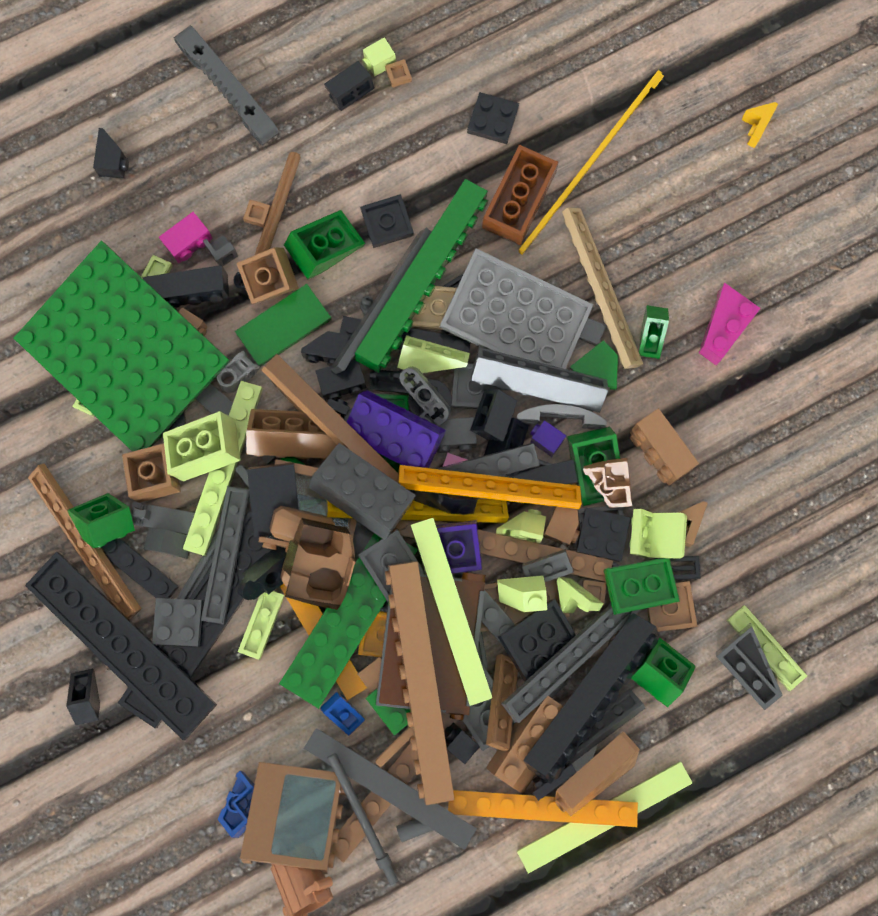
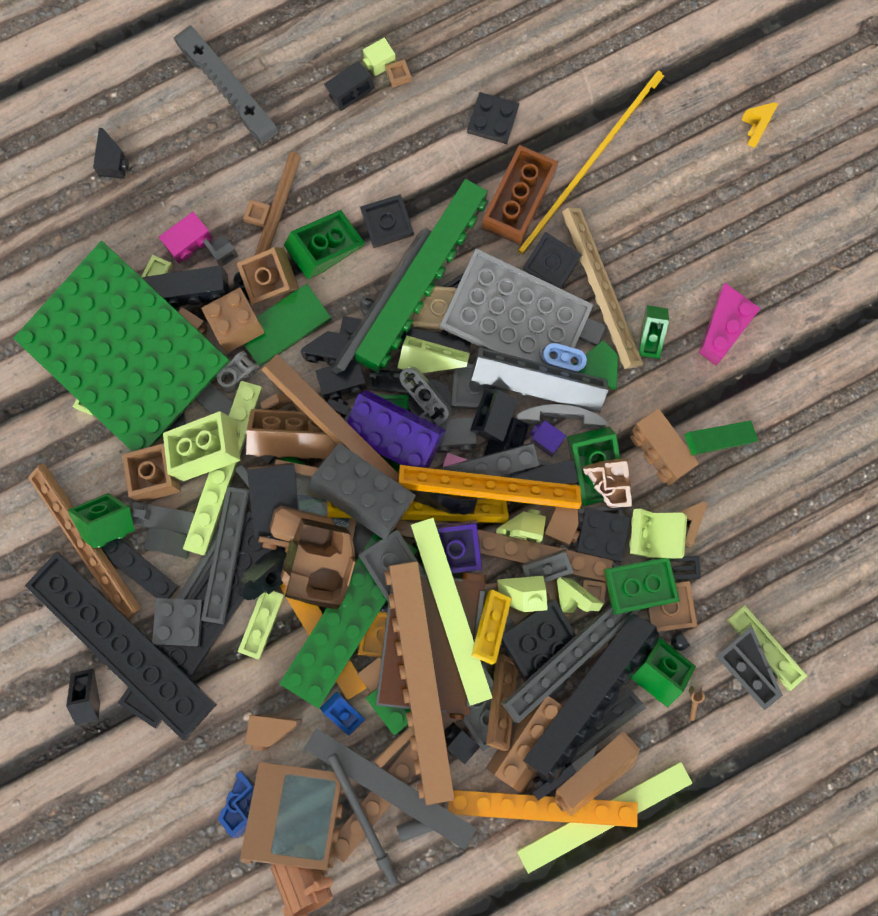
(233, 320): none -> medium nougat brick
(268, 730): none -> medium nougat slope
(275, 402): none -> medium nougat tile
(491, 627): none -> yellow plate
(552, 261): none -> black plate
(563, 357): none -> light blue plate
(679, 642): none -> black hinge
(696, 699): none -> medium nougat hand
(721, 437): none -> green tile

